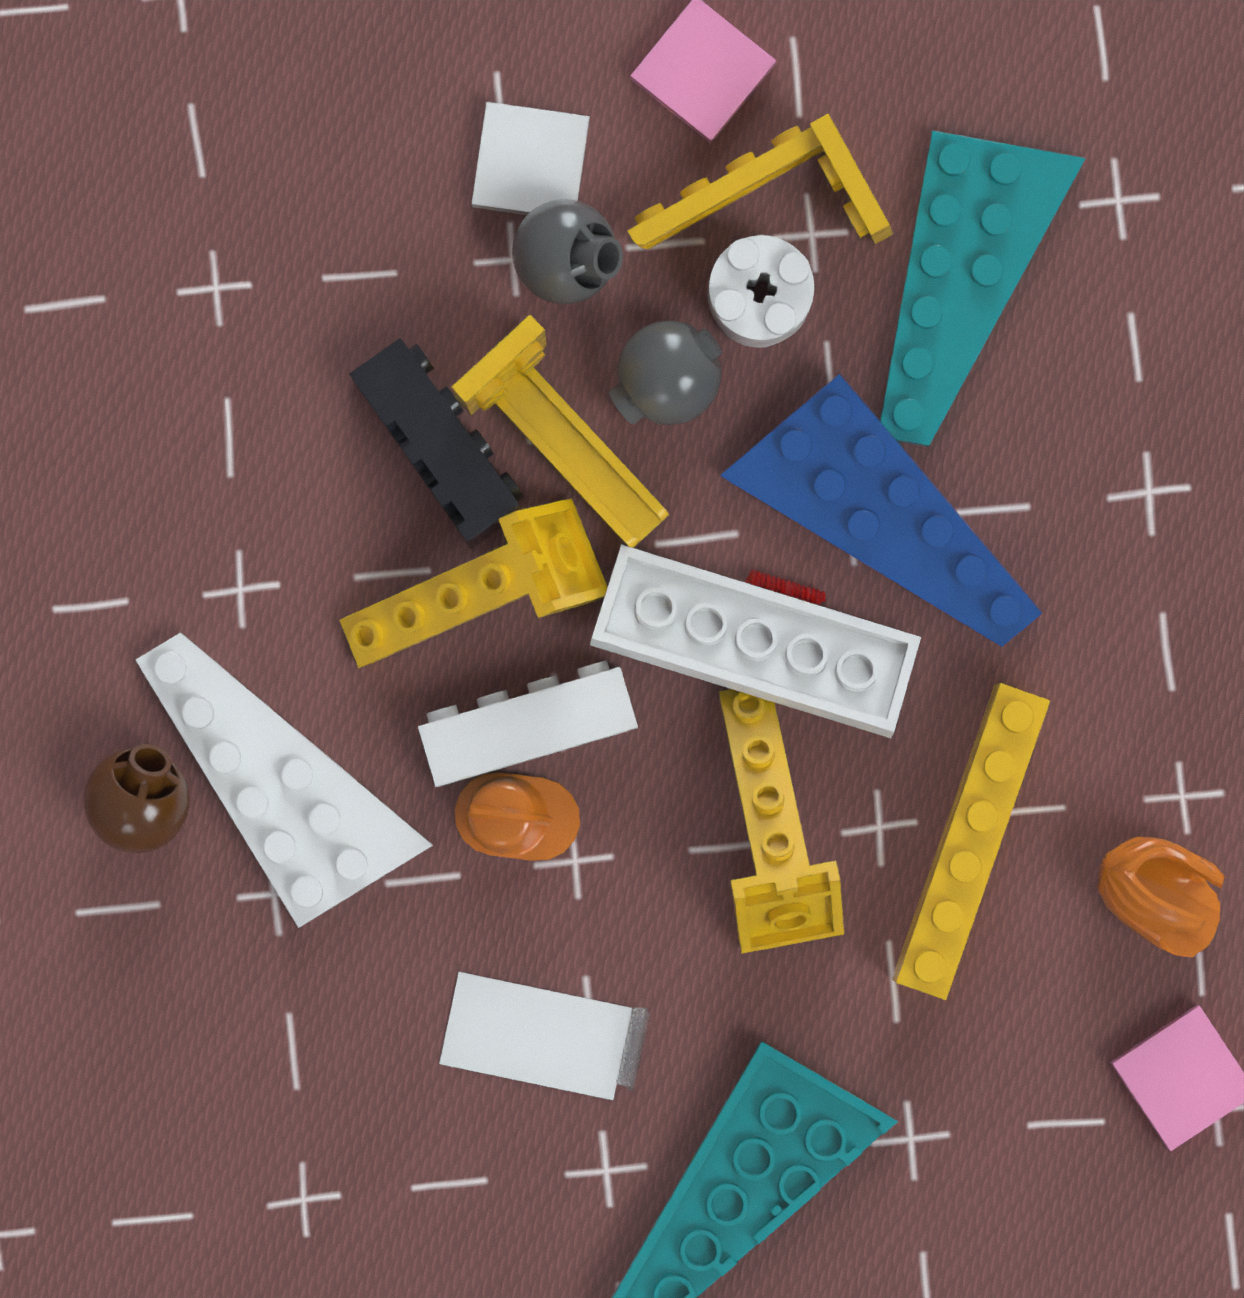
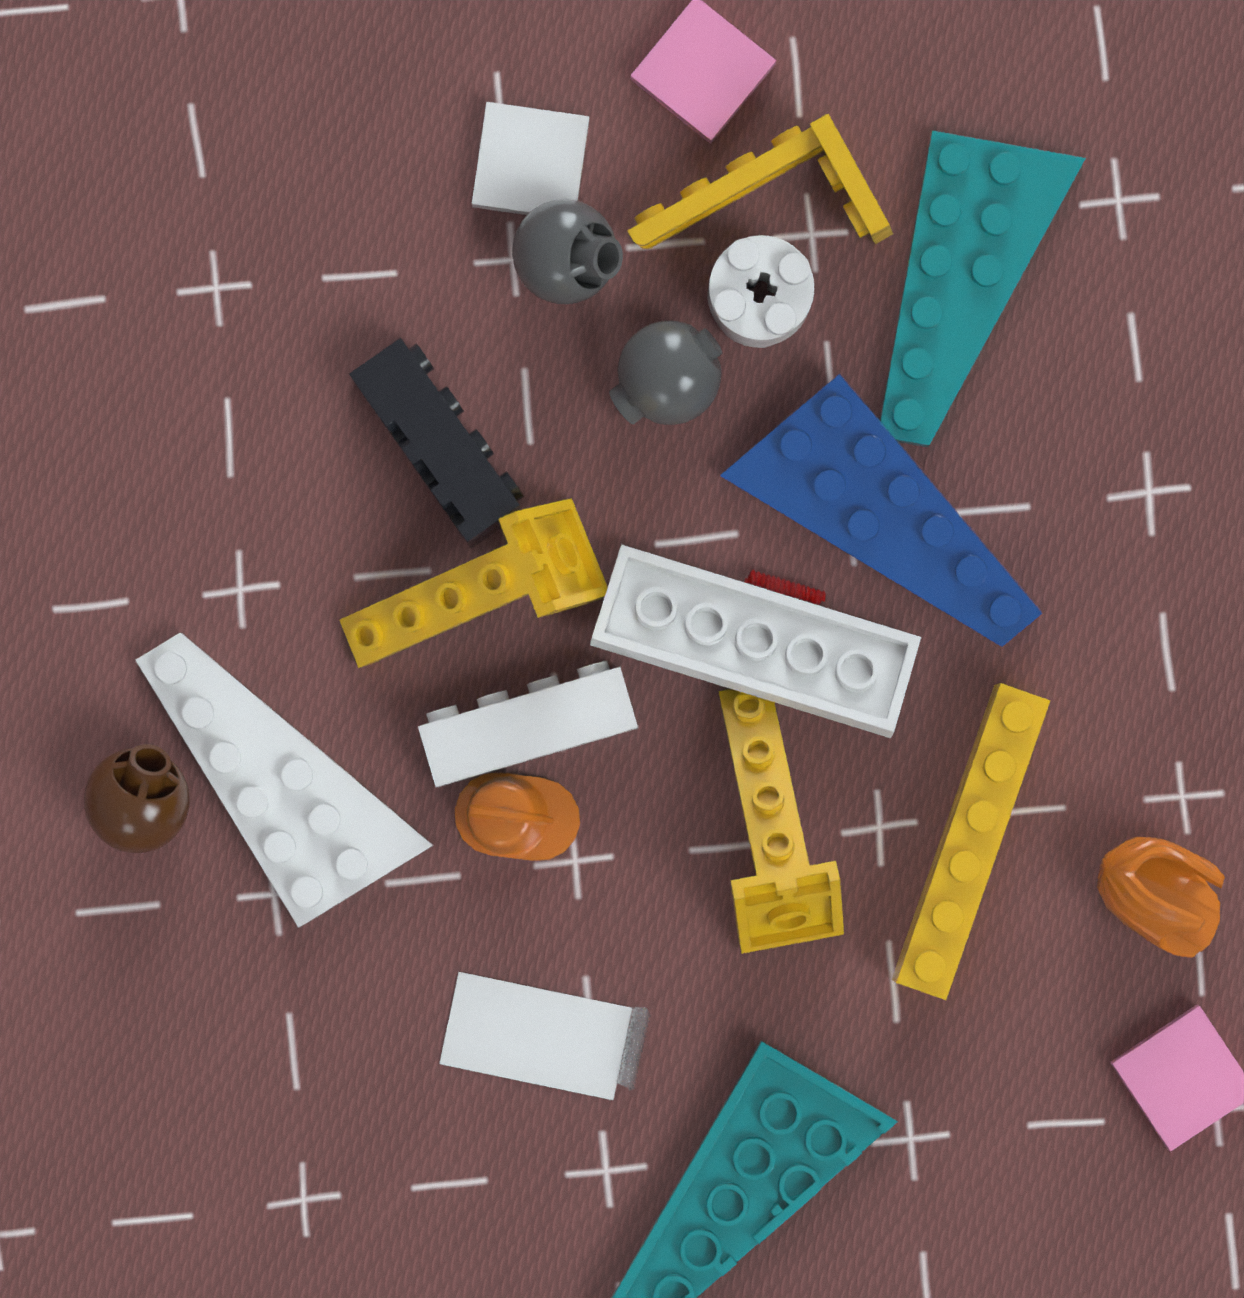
(513, 384): yellow bracket -> none

